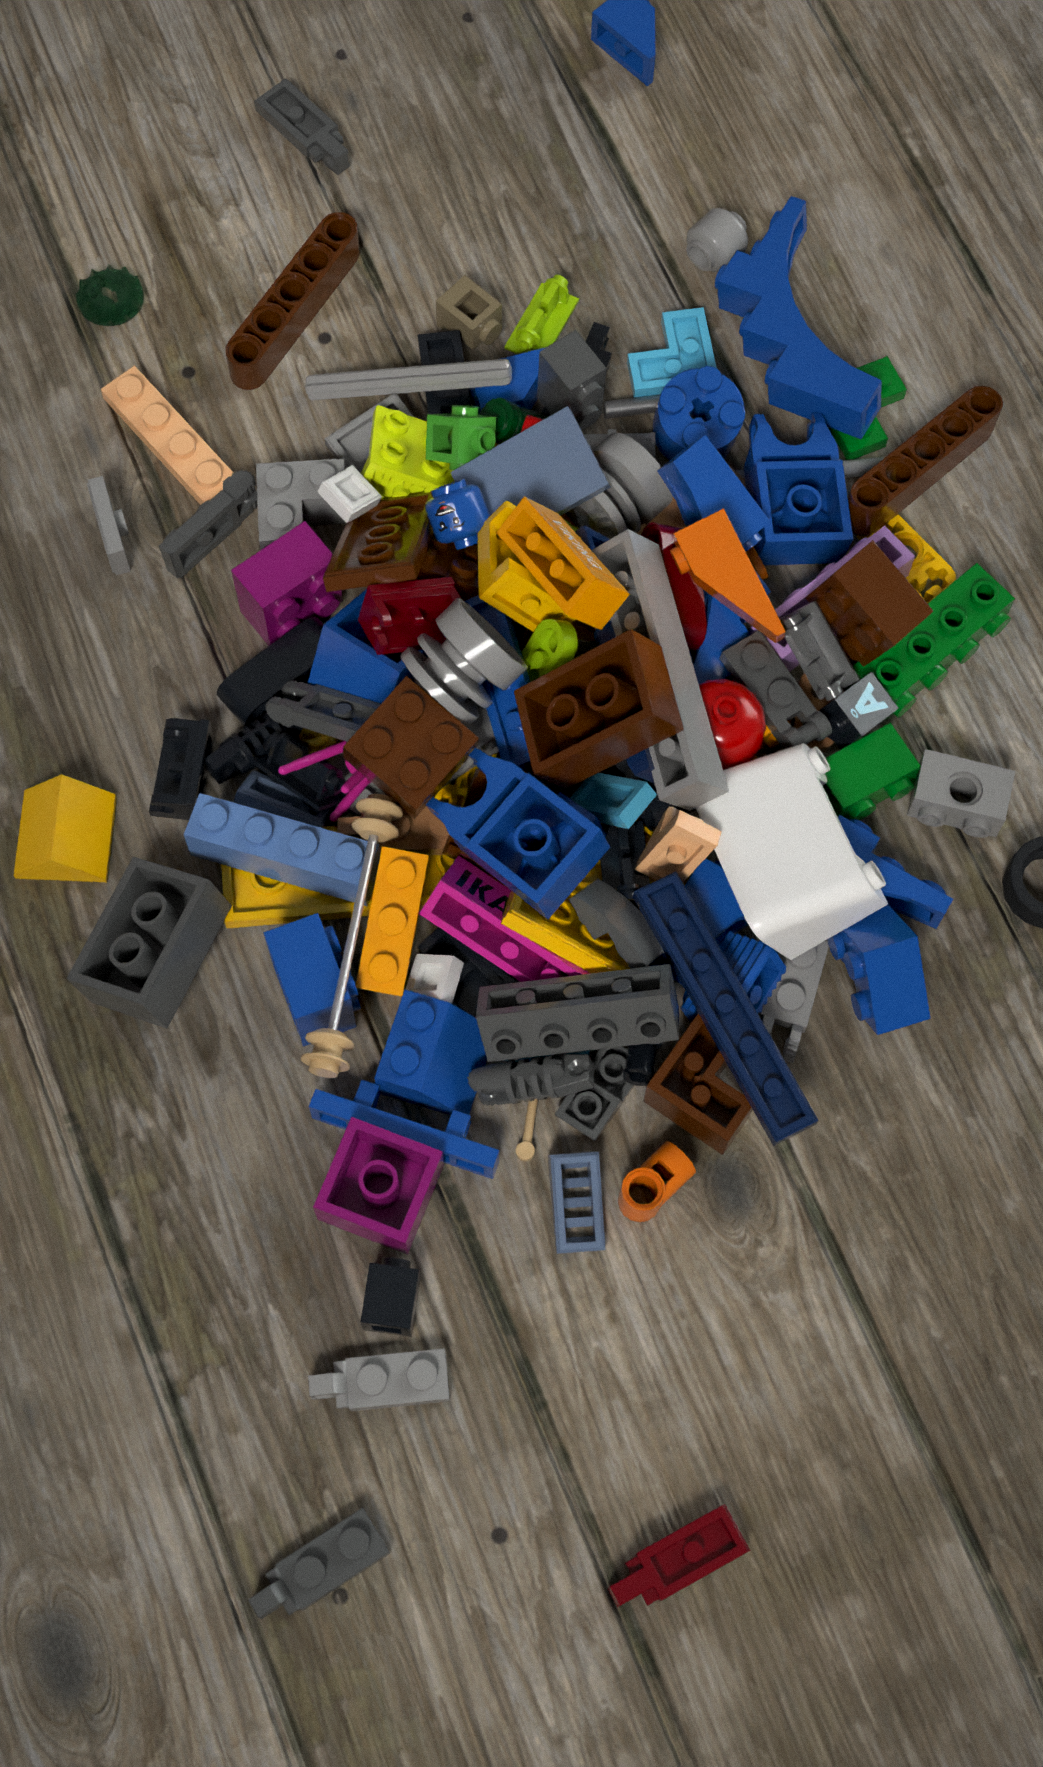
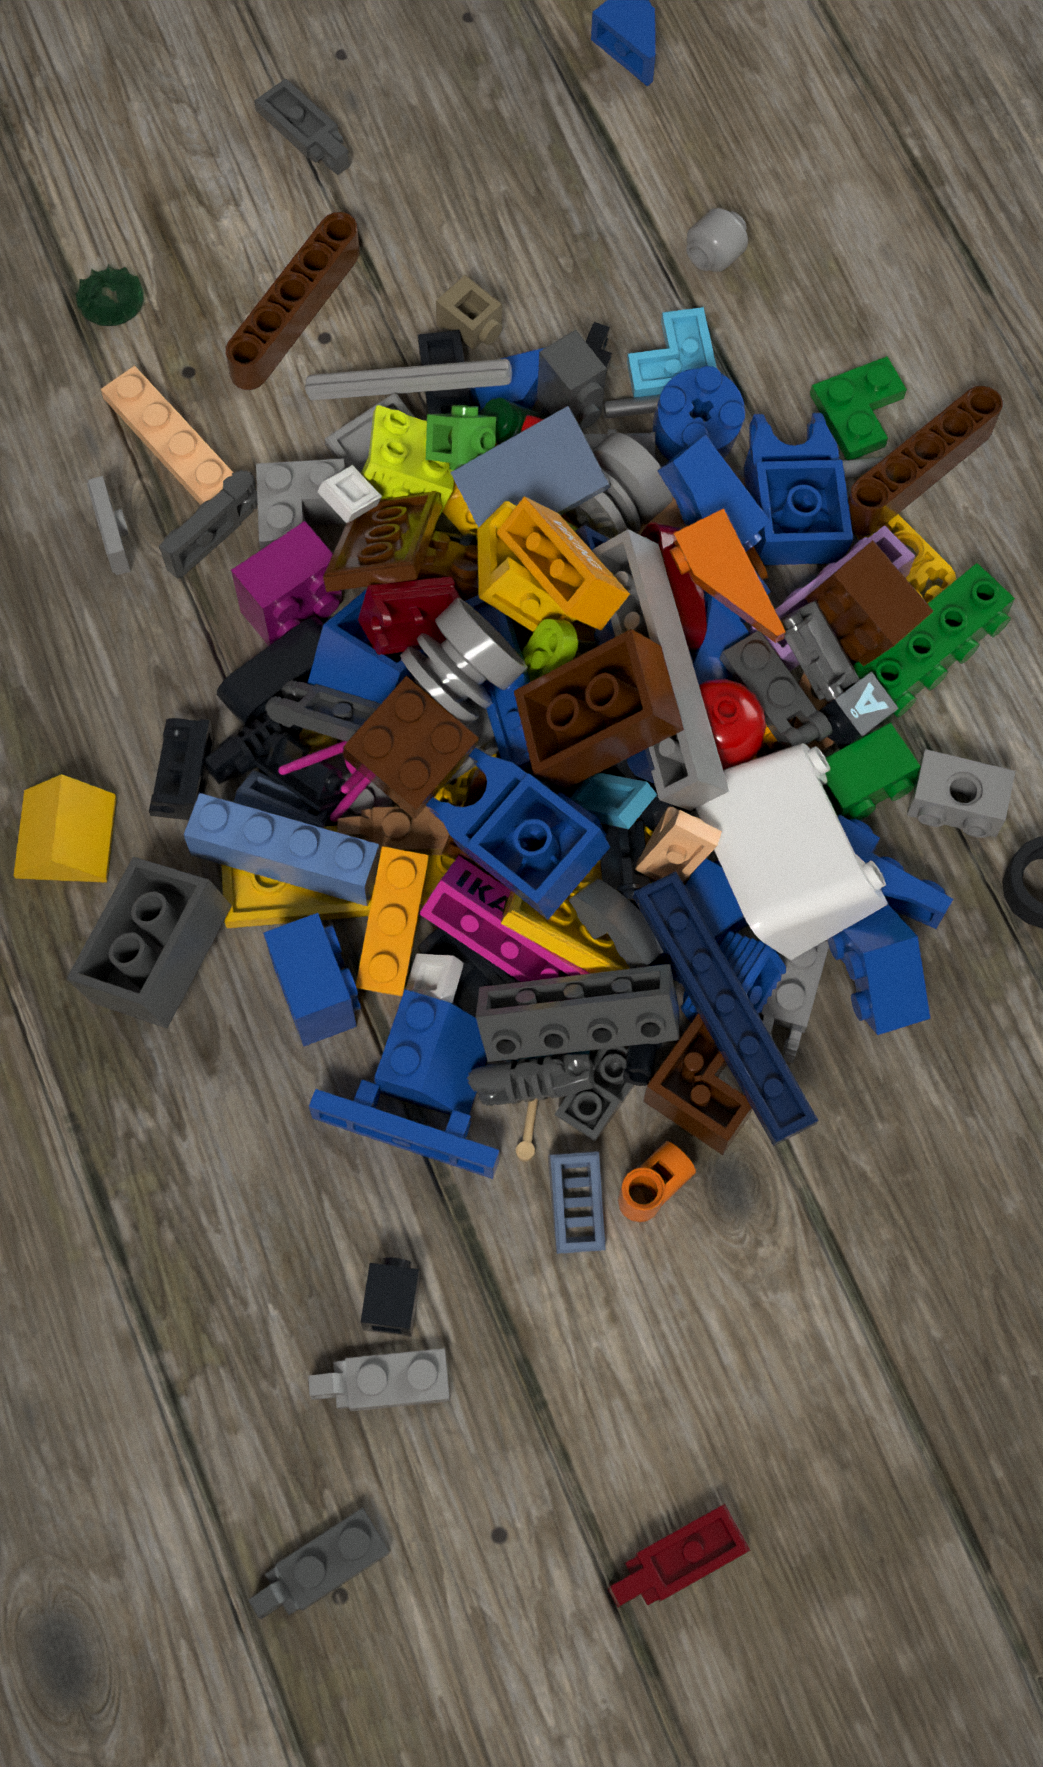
(329, 1042): tan axle -> none
(379, 1185): magenta brick -> none
(457, 513): blue head -> none
(543, 317): lime hinge -> none
(801, 370): blue arch -> none

